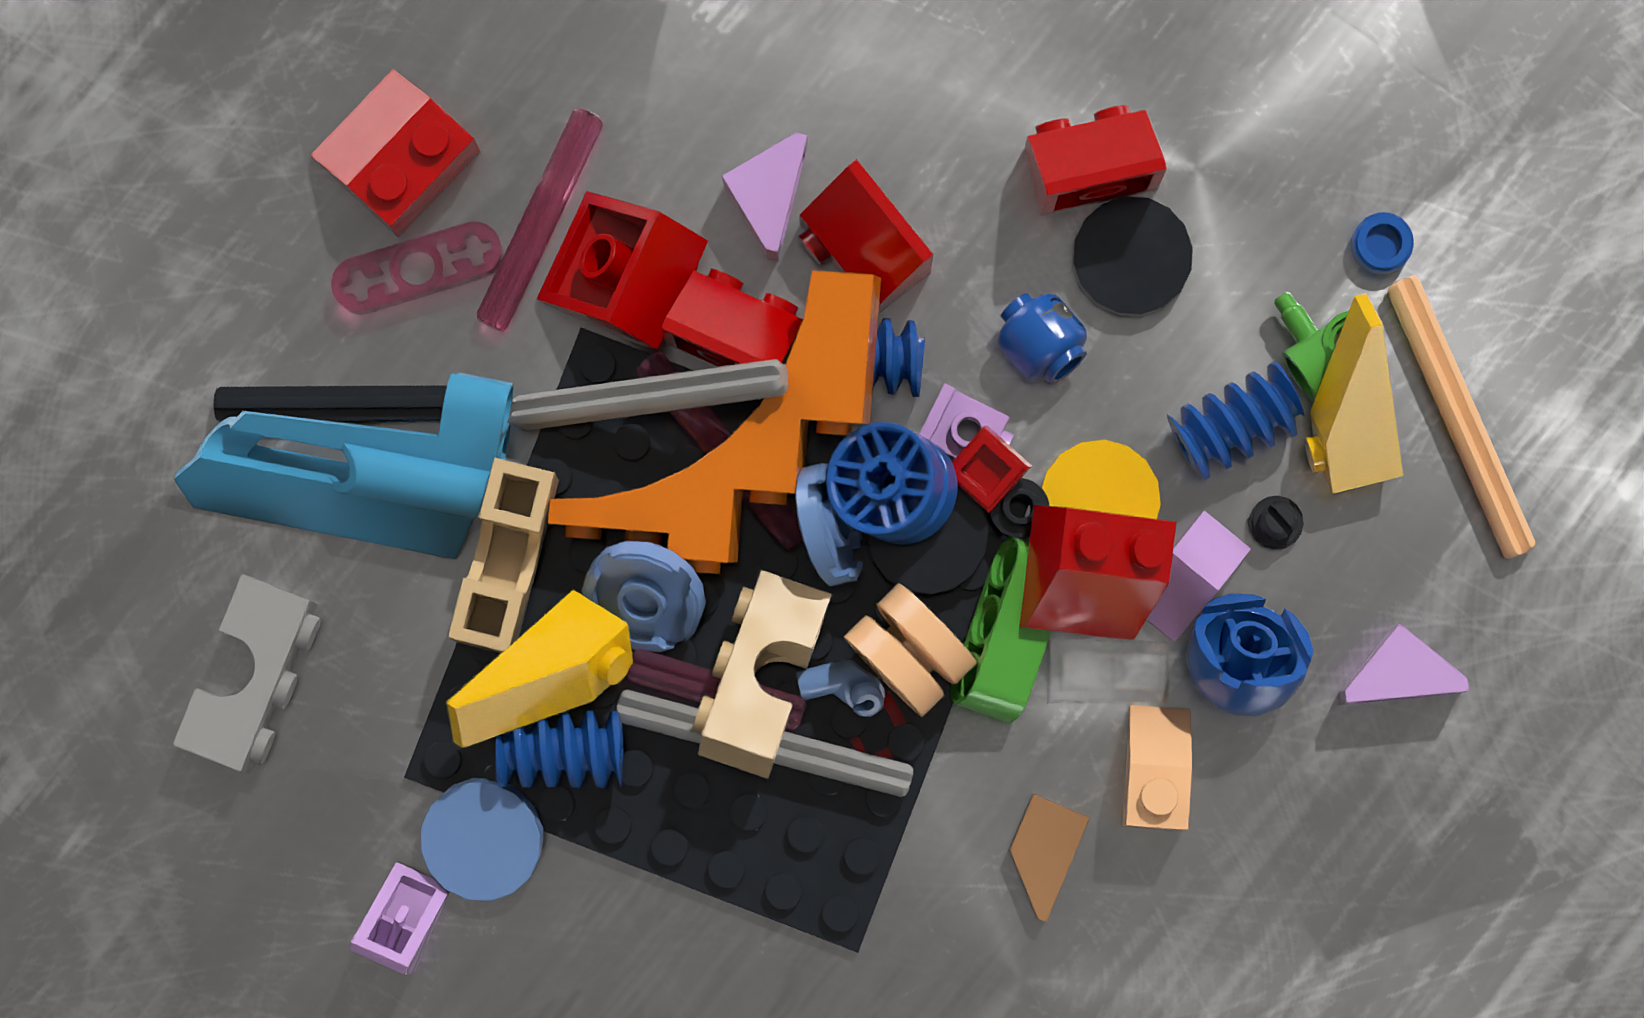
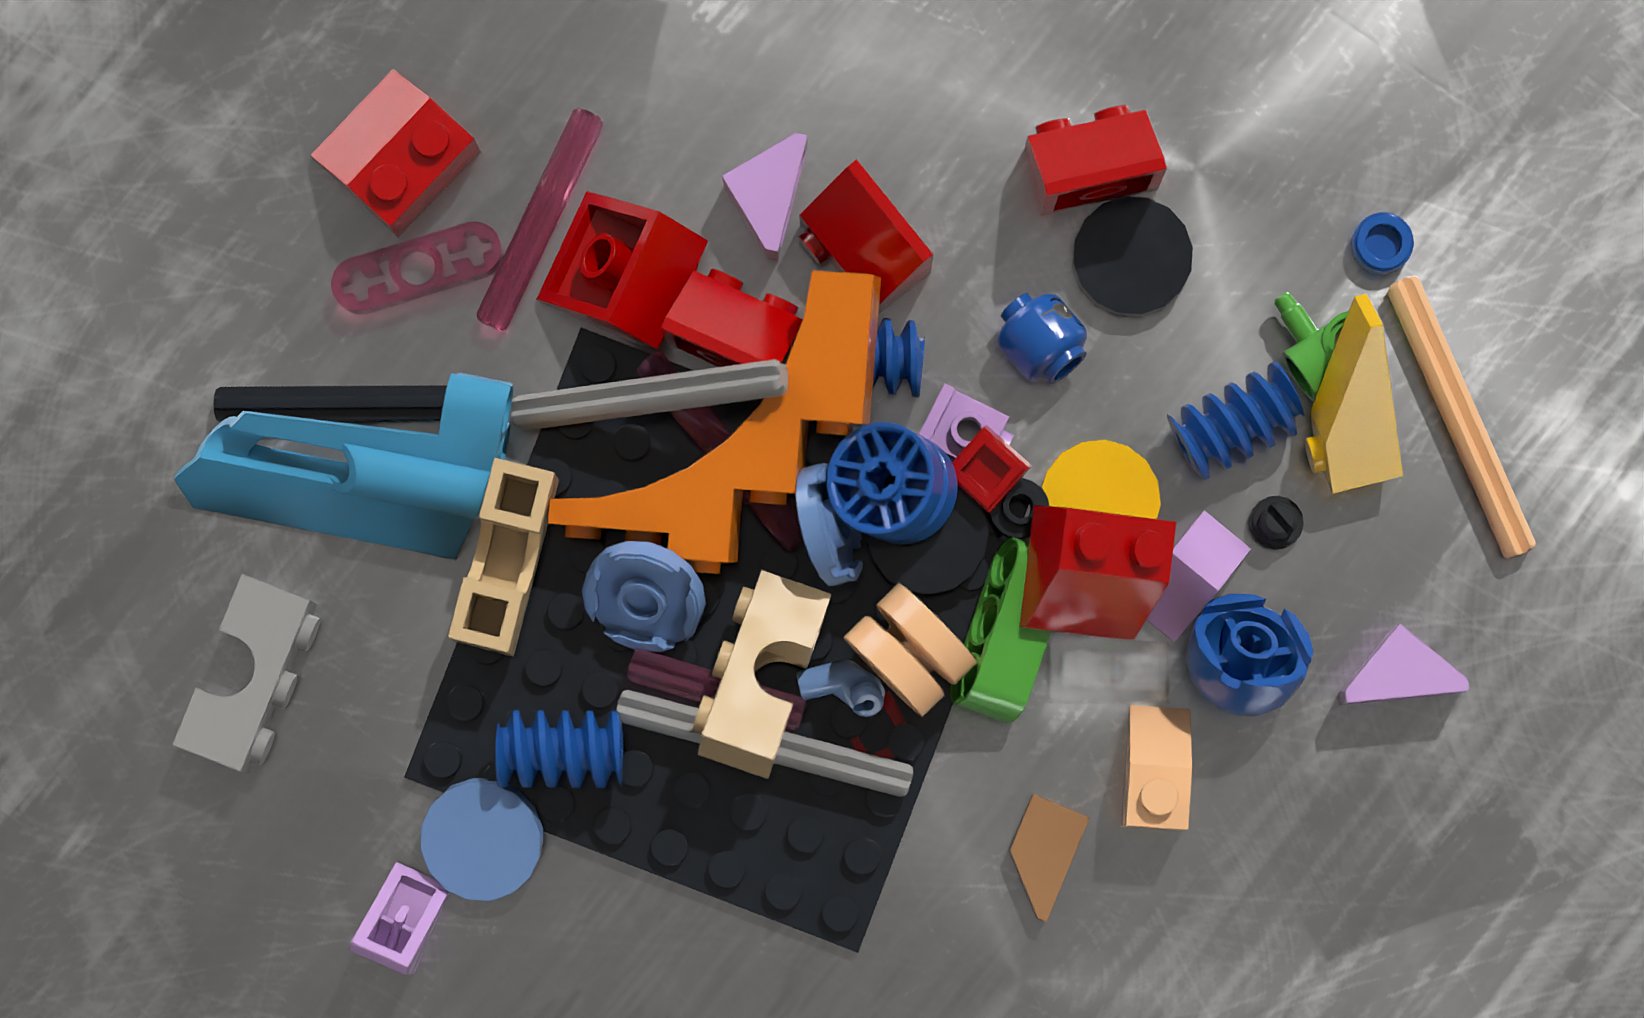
(546, 671): yellow slope -> none

